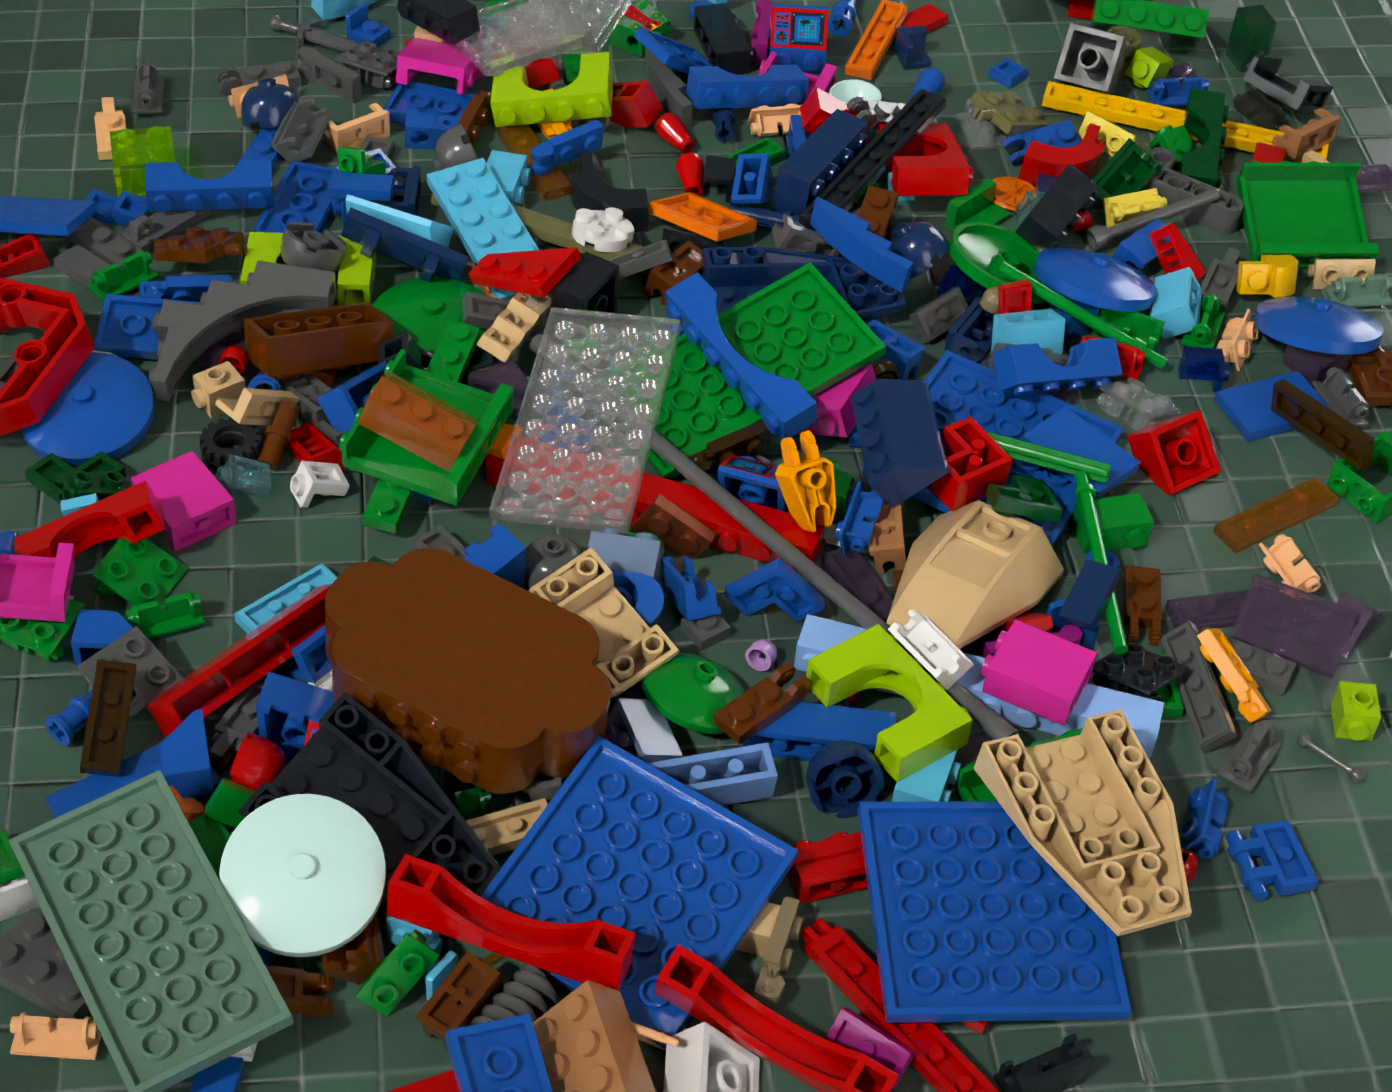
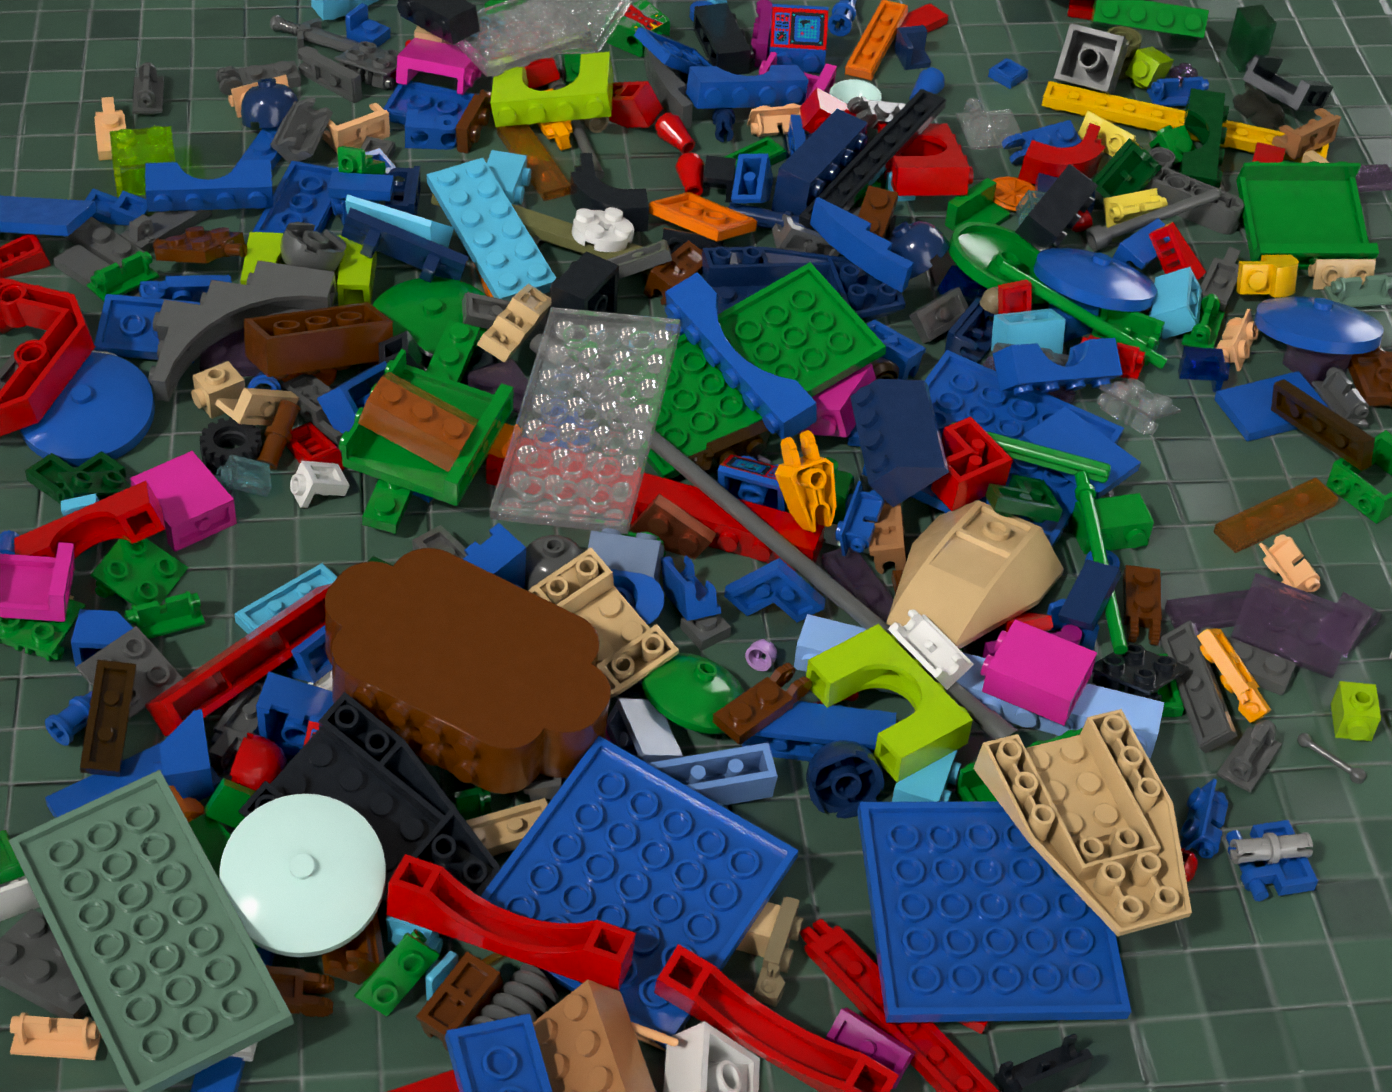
(236, 356): red hinge -> none
(453, 148): dark grey cylinder -> none
(525, 271): red wing -> none
(566, 147): blue hinge -> none
(828, 867): red brick -> none
(1006, 111): olive plate -> none
(1175, 452): red slope -> none
(1271, 848): none -> light grey pin

